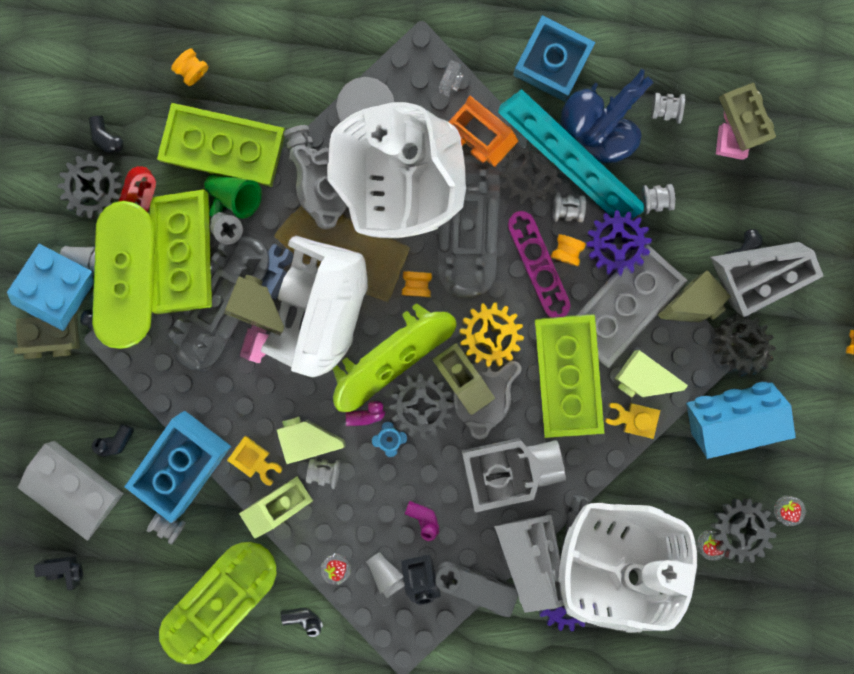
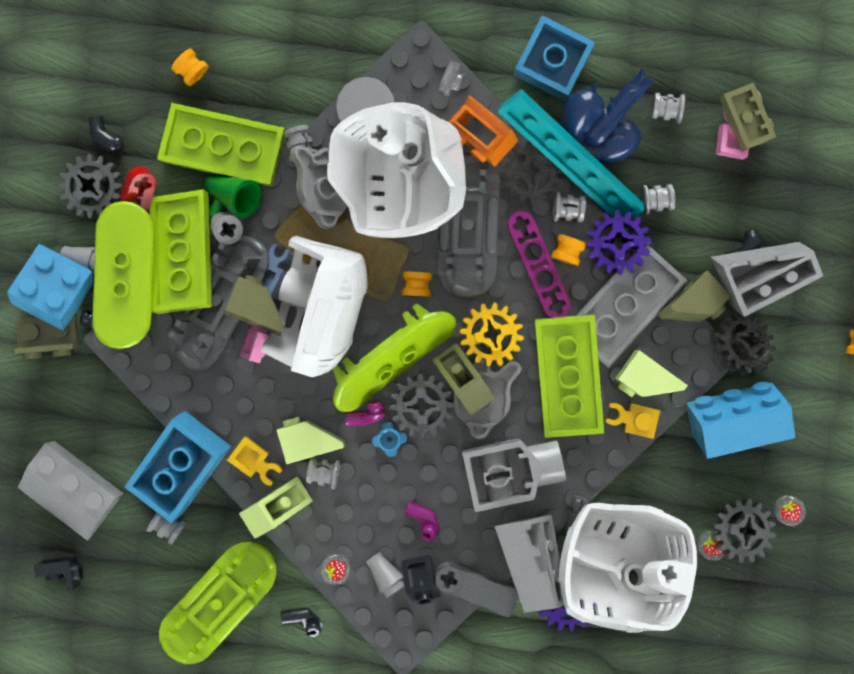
(113, 445): black arm -> none

